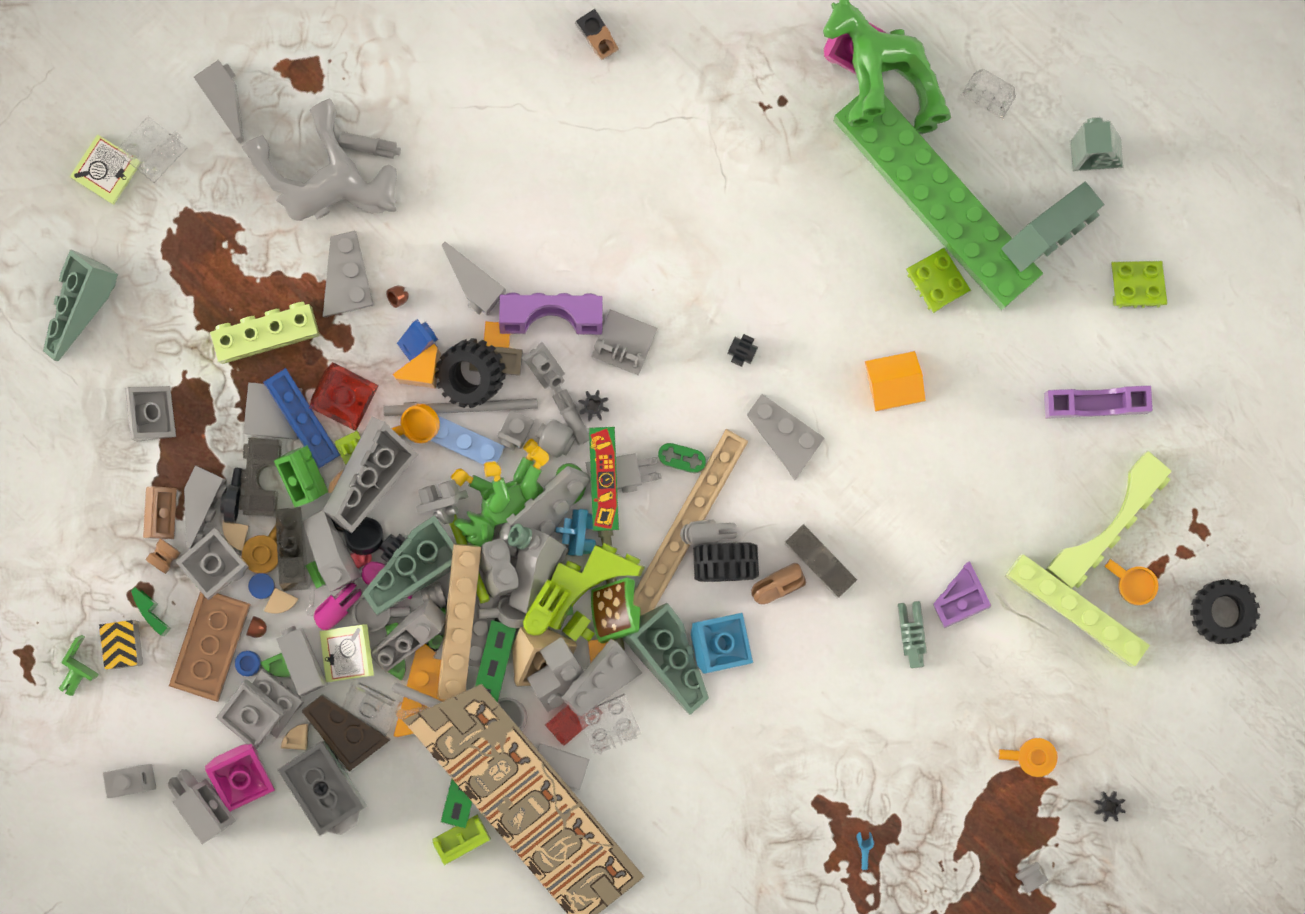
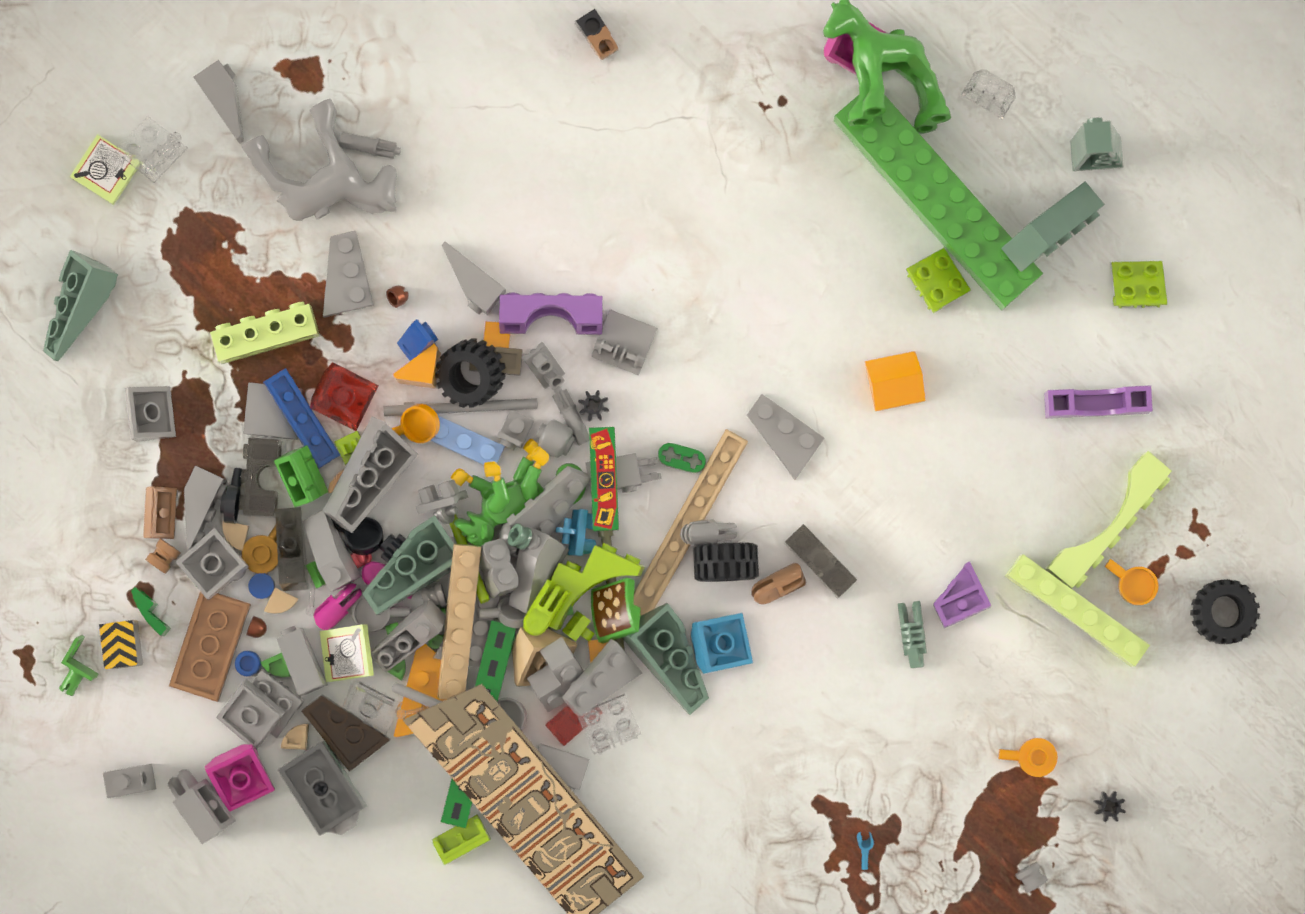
(742, 350): black gear -> none

